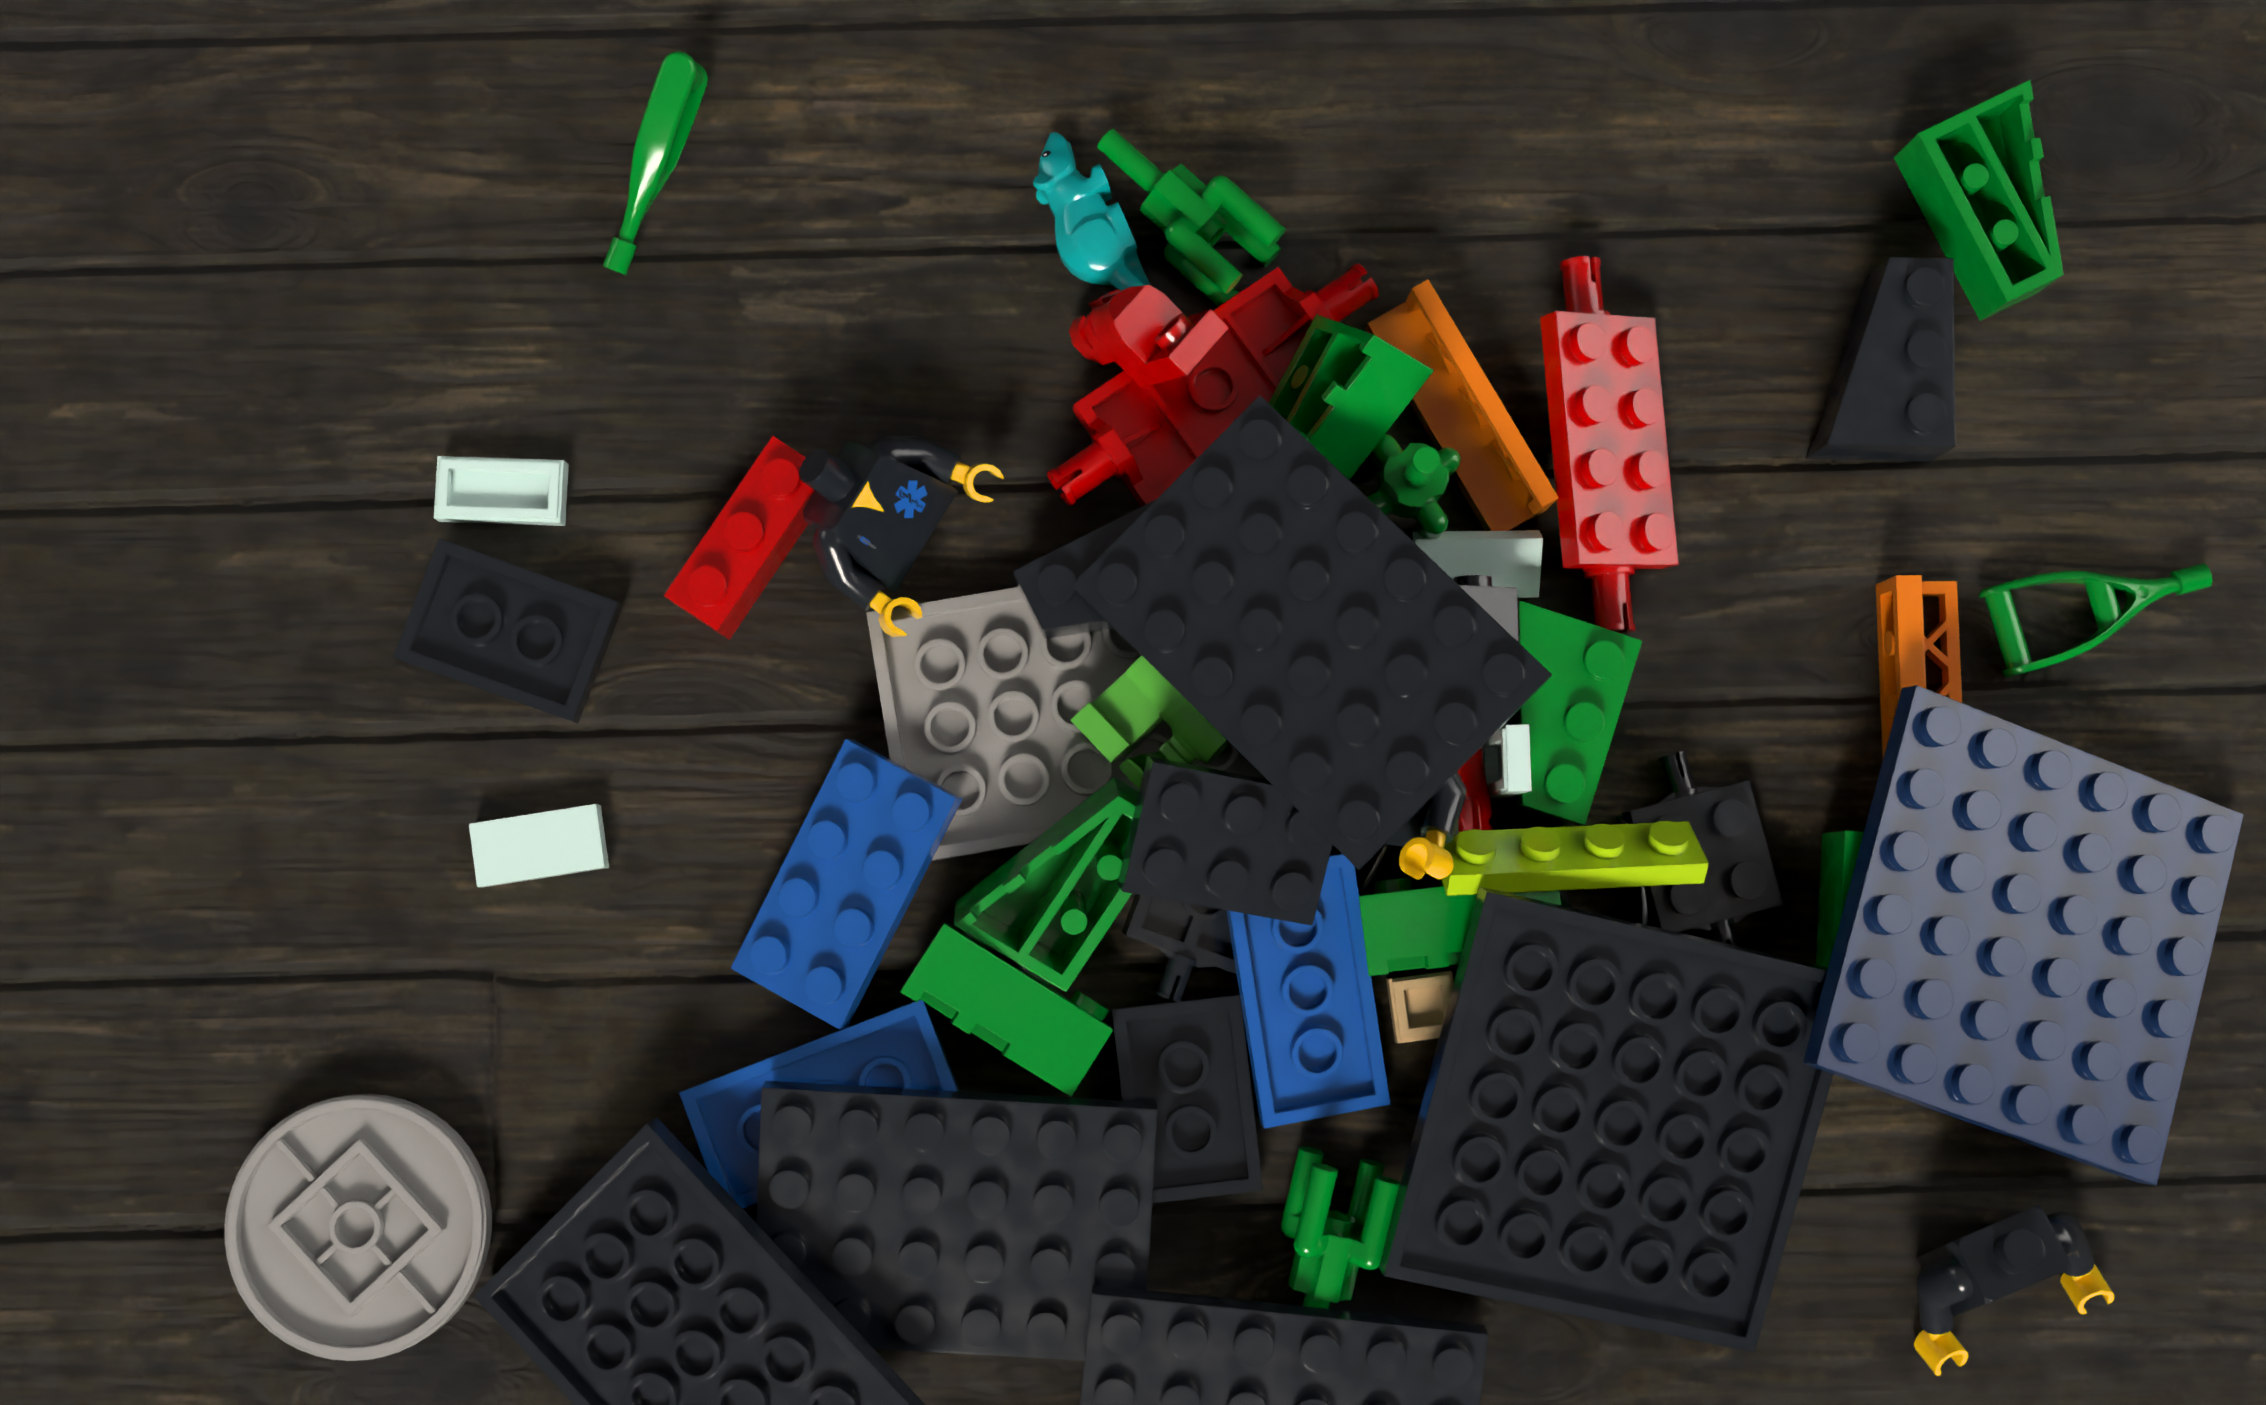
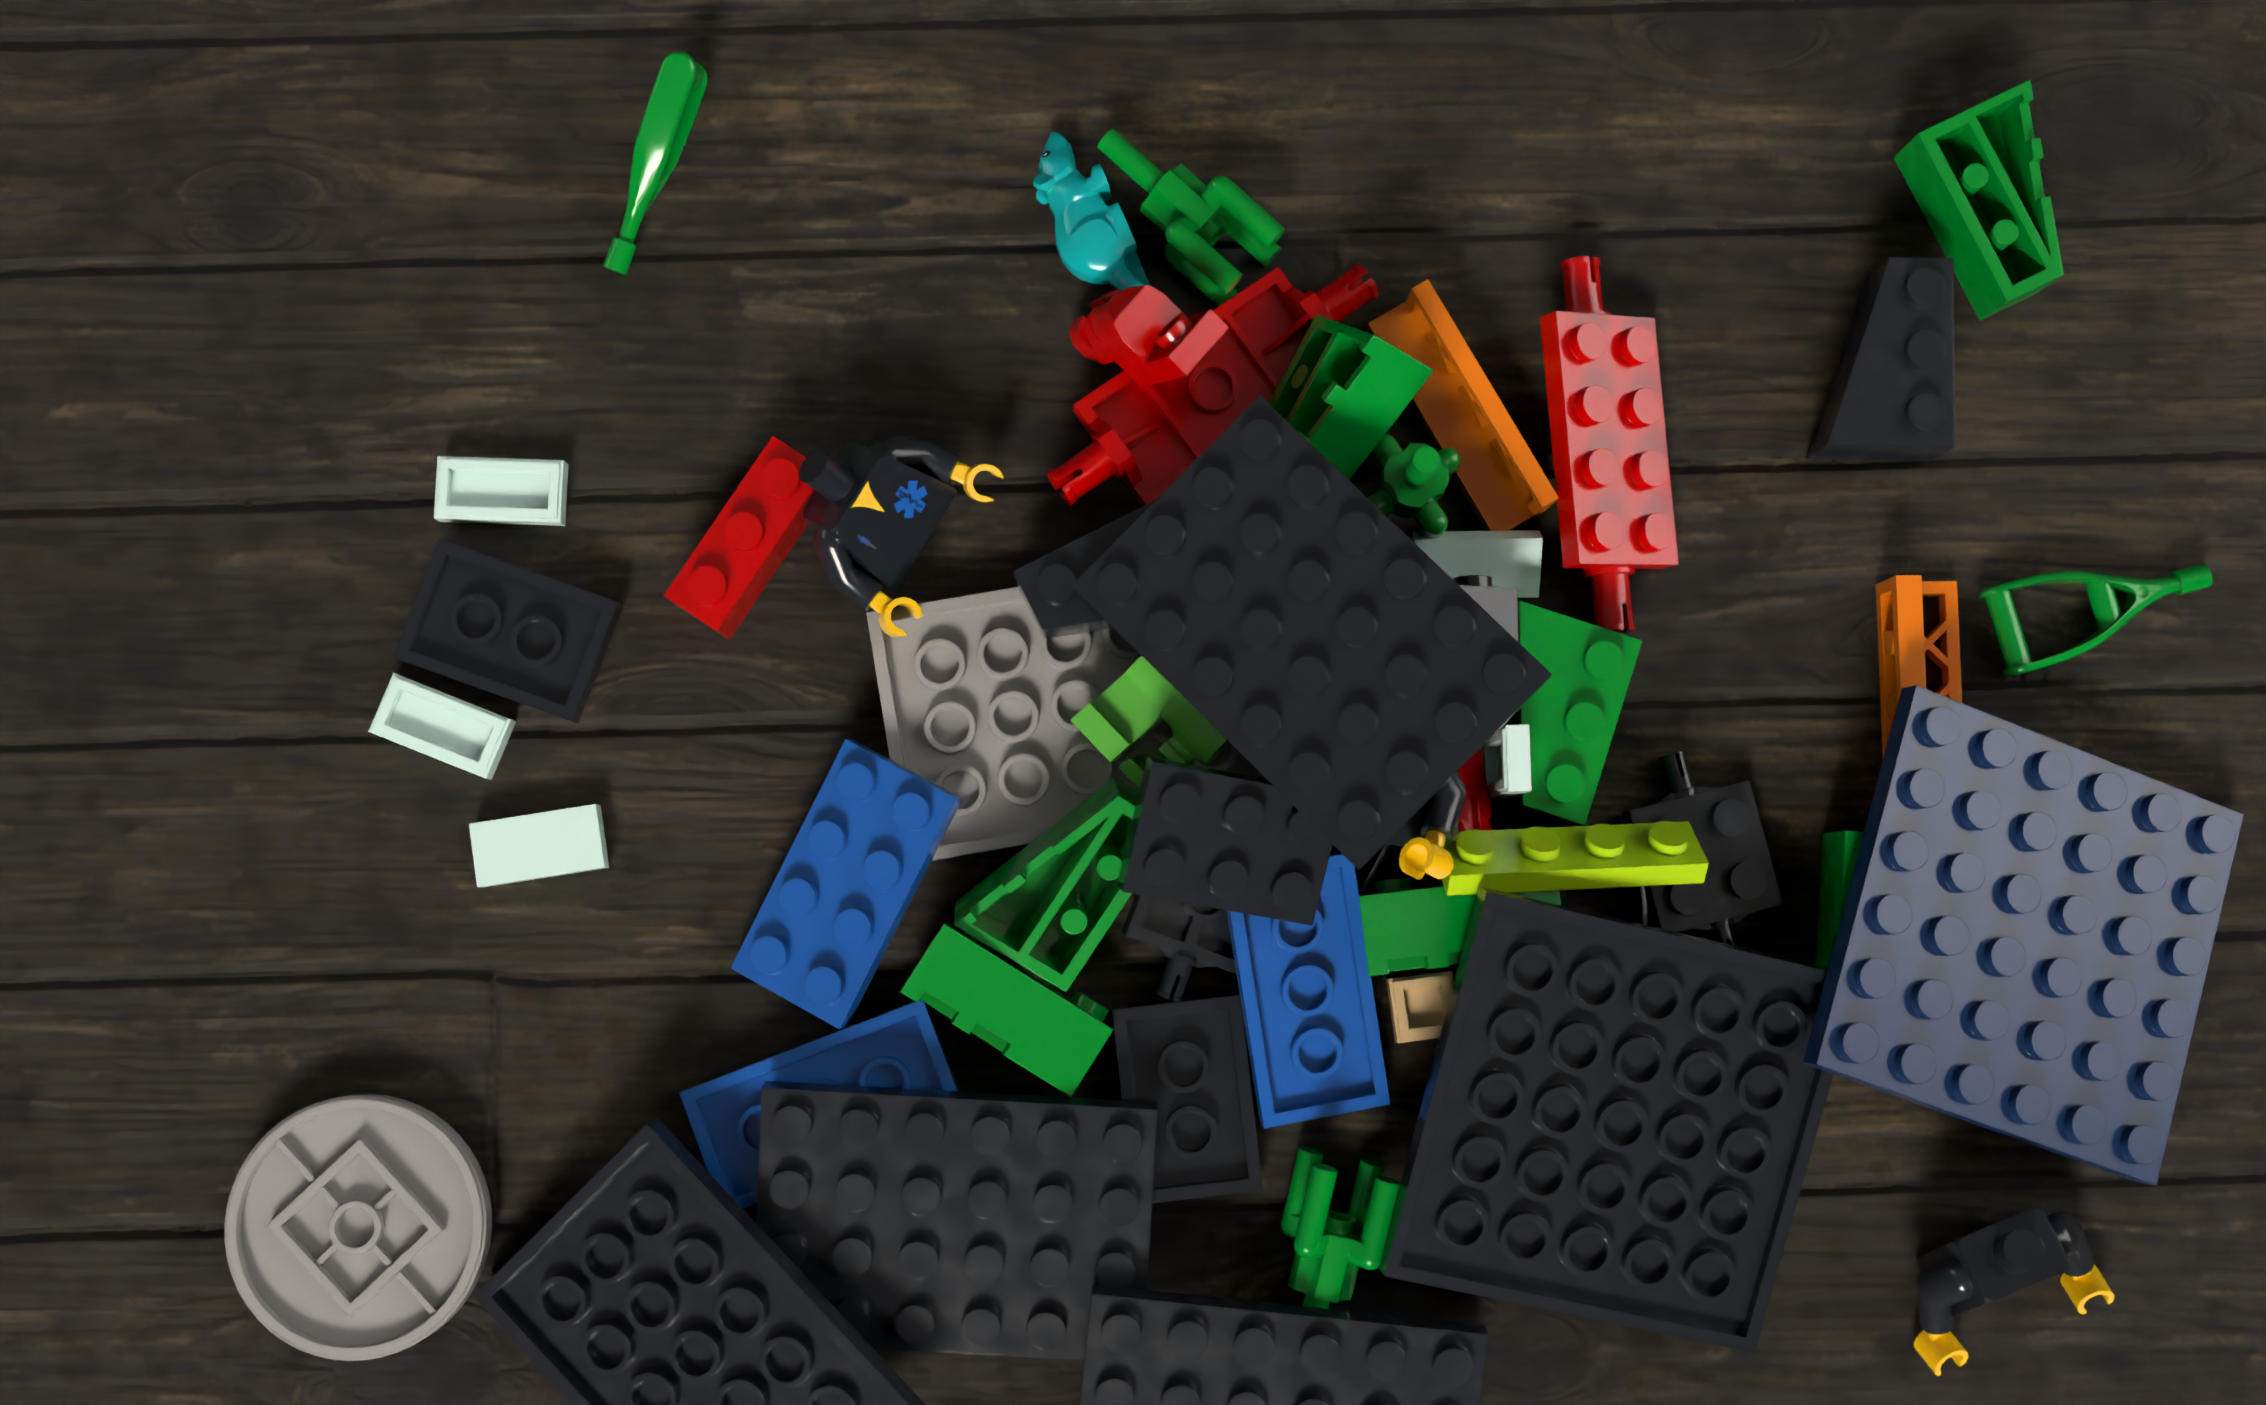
(442, 726): none -> light aqua tile

